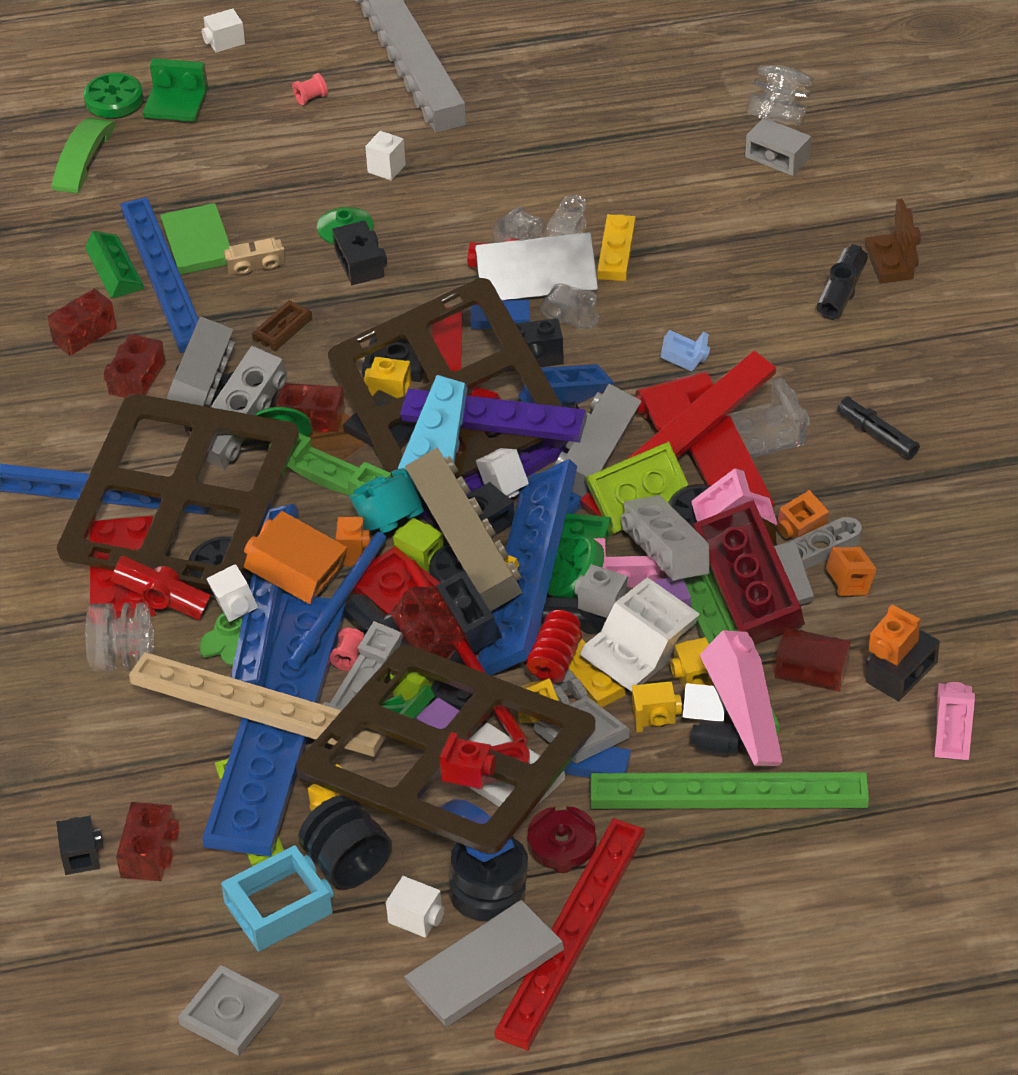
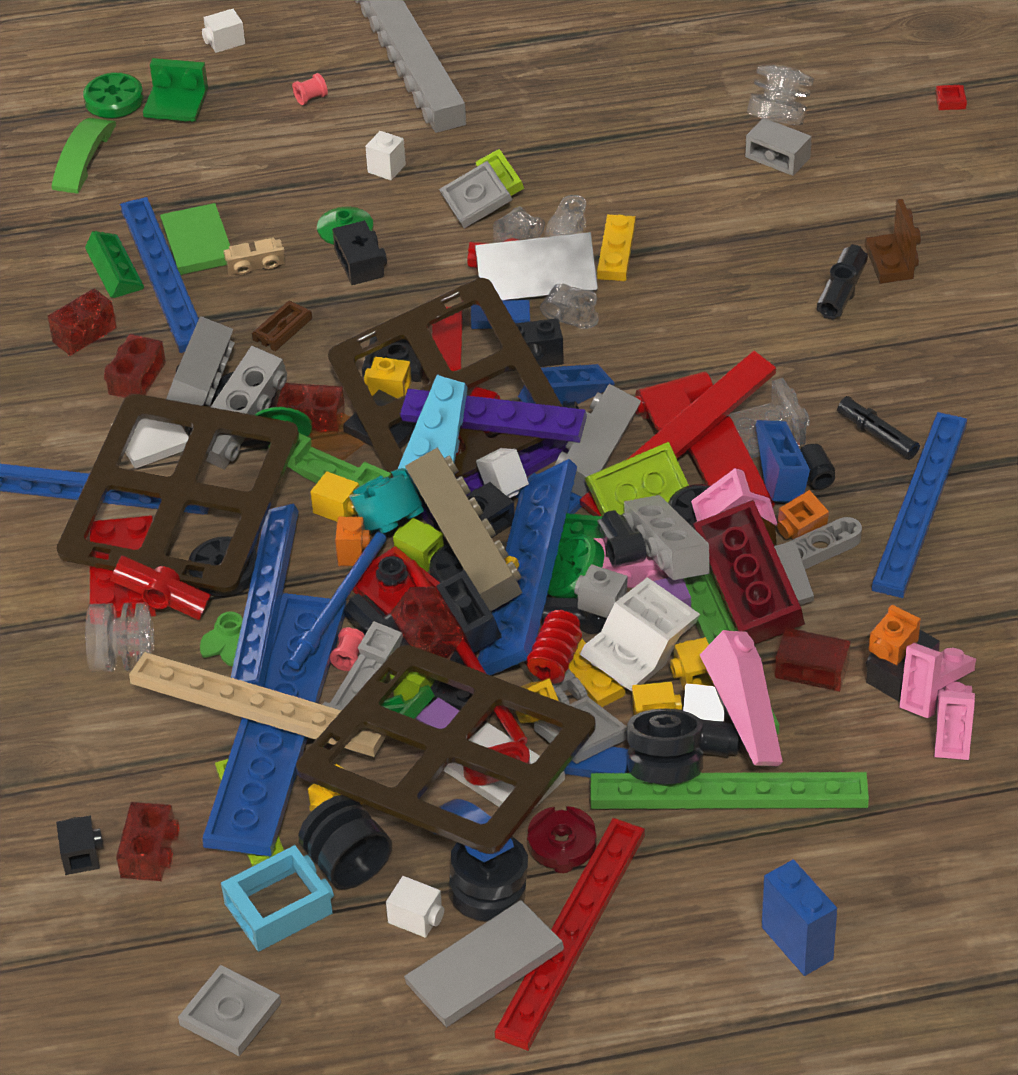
(155, 441): none -> white tile
(232, 593): white brick -> none
(294, 556): orange brick -> none
(331, 497): none -> yellow brick
(391, 571): none -> black plate
(466, 762): red brick -> none
(475, 194): none -> light grey tile
(504, 171): none -> lime plate
(621, 541): none -> black piece
(665, 746): none -> black wheel
(685, 351): light blue bracket -> none
(781, 460): none -> blue slope
(799, 917): none -> blue brick
(821, 469): none -> black brick
(851, 570): orange brick -> none
(919, 505): none -> blue tile
(927, 673): none -> bright pink bracket
(951, 97): none -> red tile

